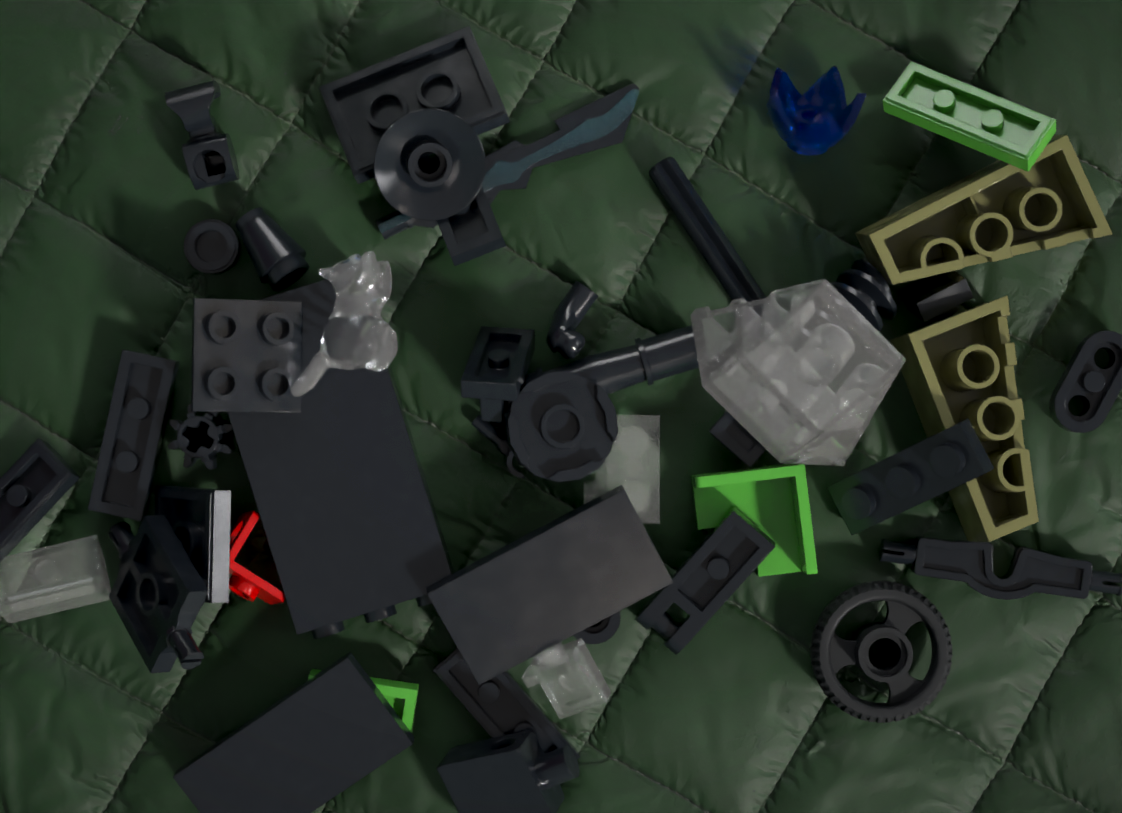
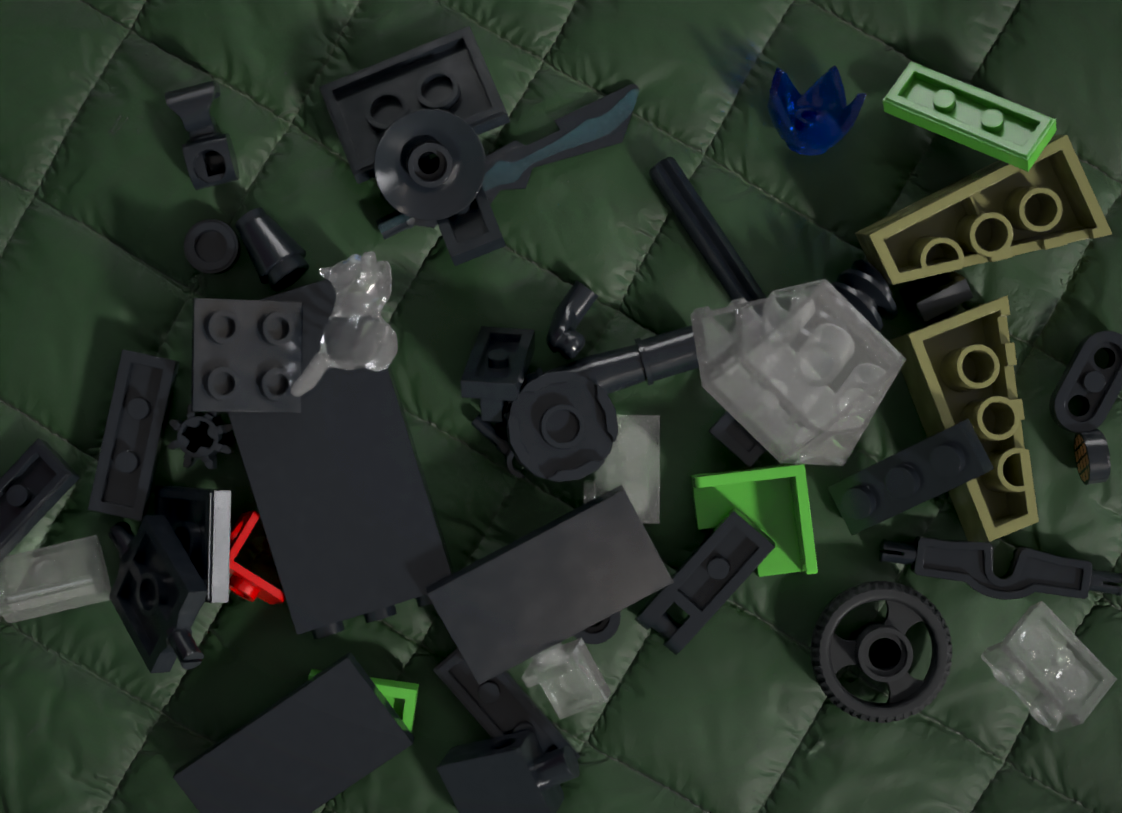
(1049, 669): none -> clear bracket
(1092, 457): none -> black tile

